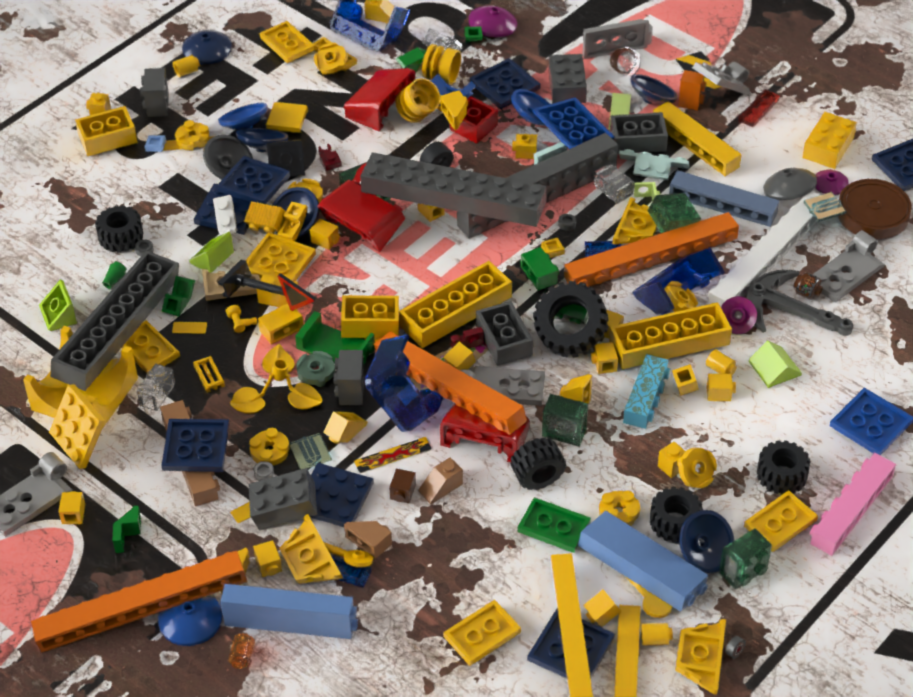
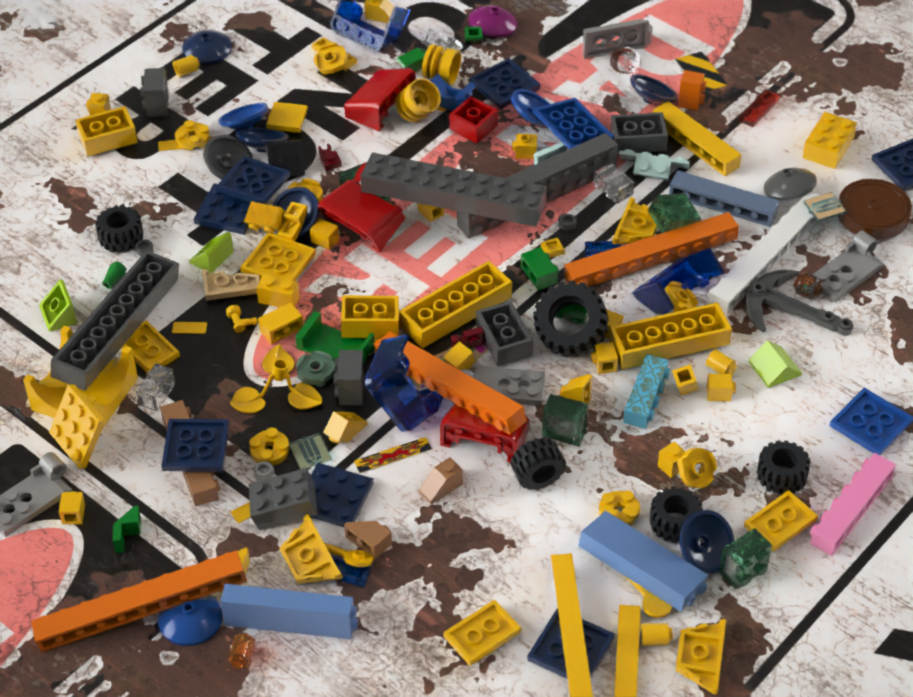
(155, 143): light blue tile -> none
(181, 294): green slope -> none
(213, 384): yellow tile -> none
(225, 215): white hinge -> none
(241, 274): black piece -> none
(267, 559): yellow brick -> none
(287, 41): yellow plate -> none
(402, 485): reddish brown brick -> none
(437, 154): black tyre -> none
(454, 107): yellow slope -> none
(553, 524): green plate -> none
(567, 77): dark grey brick -> none
(601, 608): yellow brick -> none
(620, 104): yellowish green piece -> none
(651, 192): yellowish green bracket -> none
(728, 77): light grey hinge -> none
(735, 647): dark grey tile -> none
(748, 311): magenta dish -> none
(831, 181): magenta dish -> none

